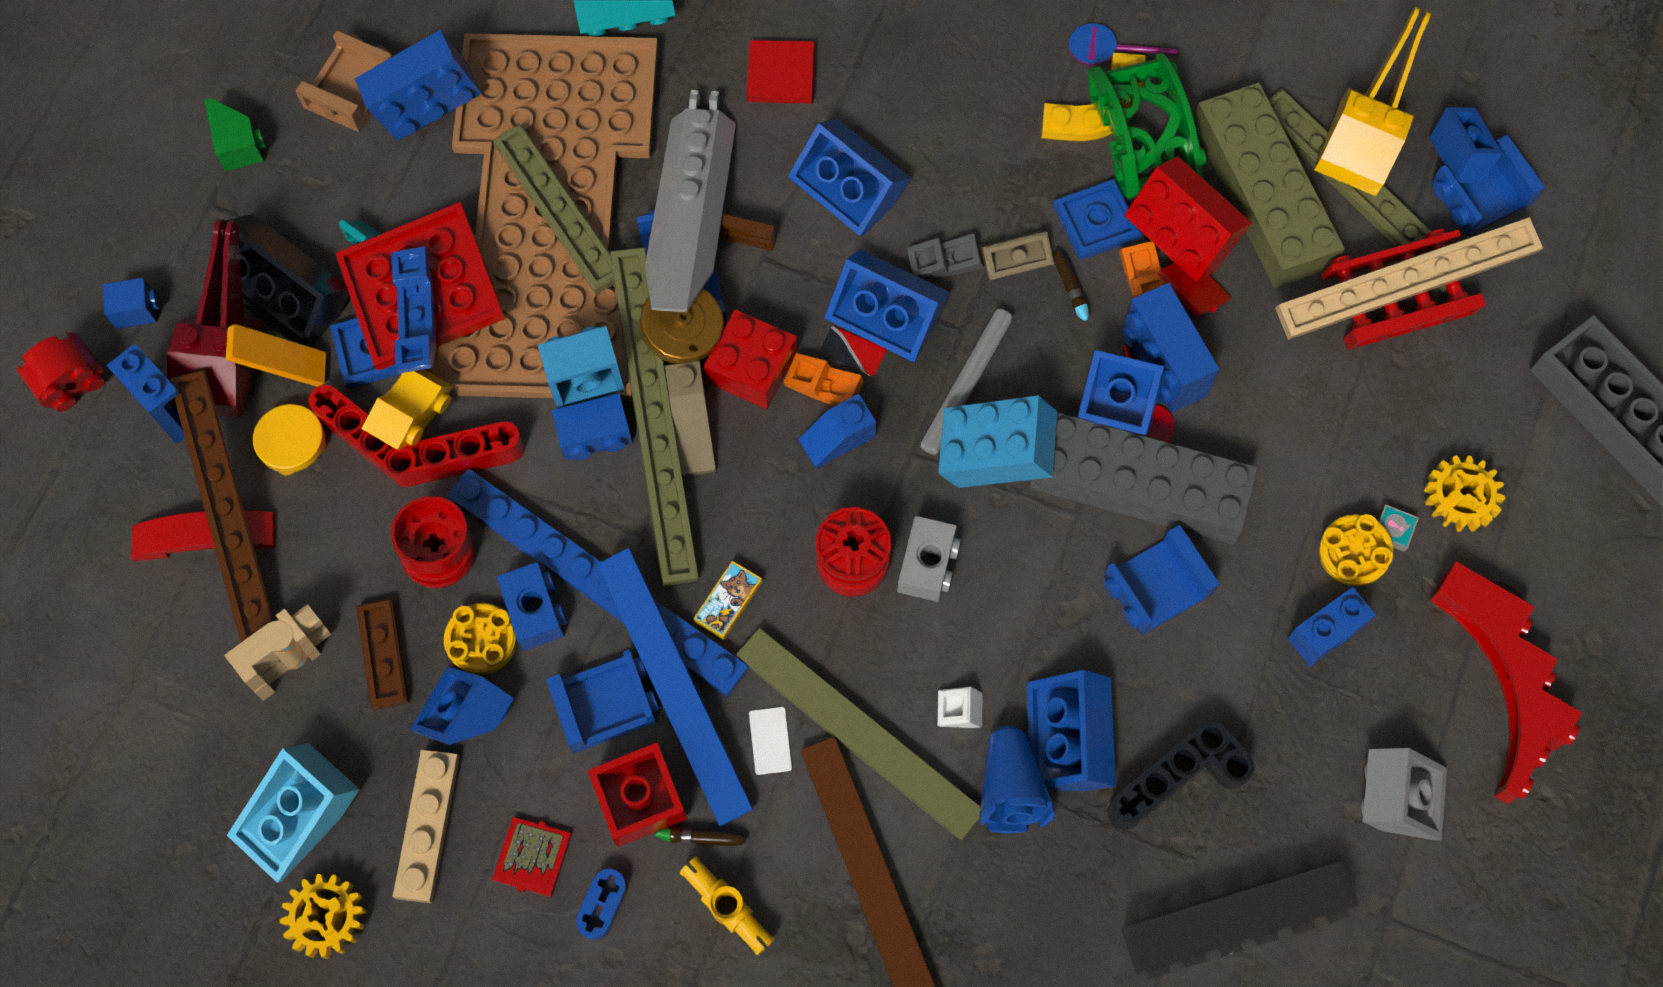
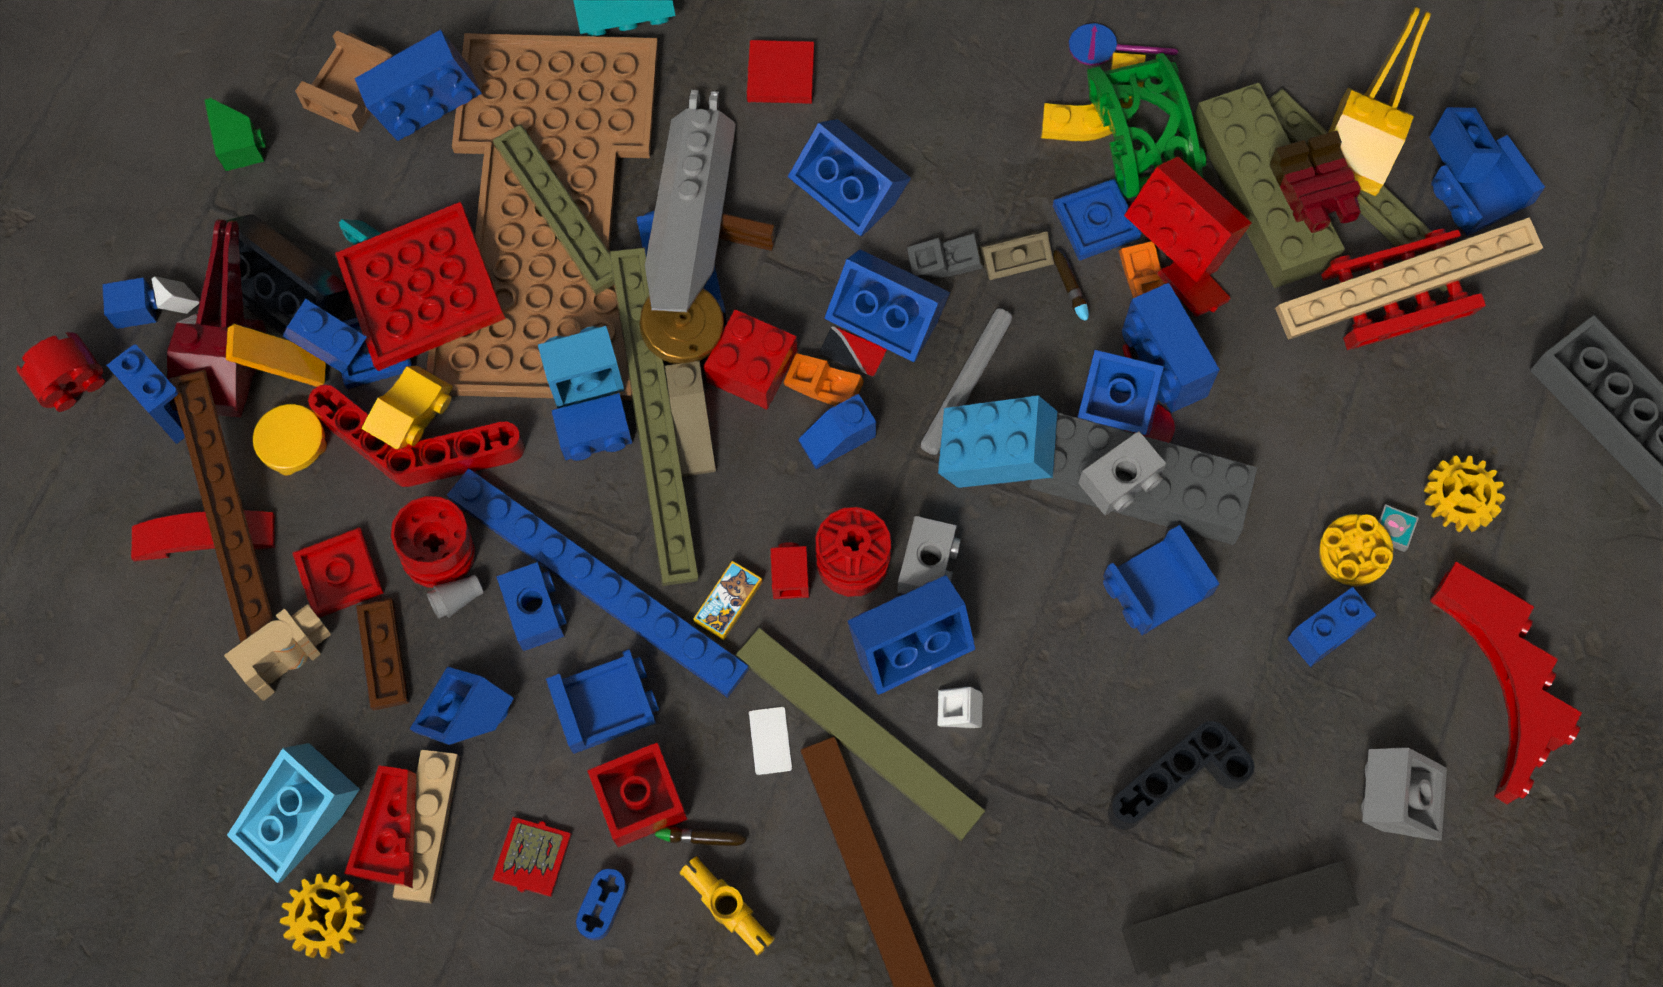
(173, 295): none -> white slope
(324, 336): none -> blue brick
(338, 573): none -> red tile
(386, 831): none -> red wing
(415, 310): blue slope -> none
(452, 596): none -> light grey cone
(480, 638): yellow tile -> none
(675, 687): blue tile -> none
(789, 571): none -> red brick
(912, 634): none -> blue brick
(1013, 785): blue cone -> none
(1072, 730): blue slope -> none
(1132, 456): none -> light grey brick
(1317, 181): none -> dark red hips

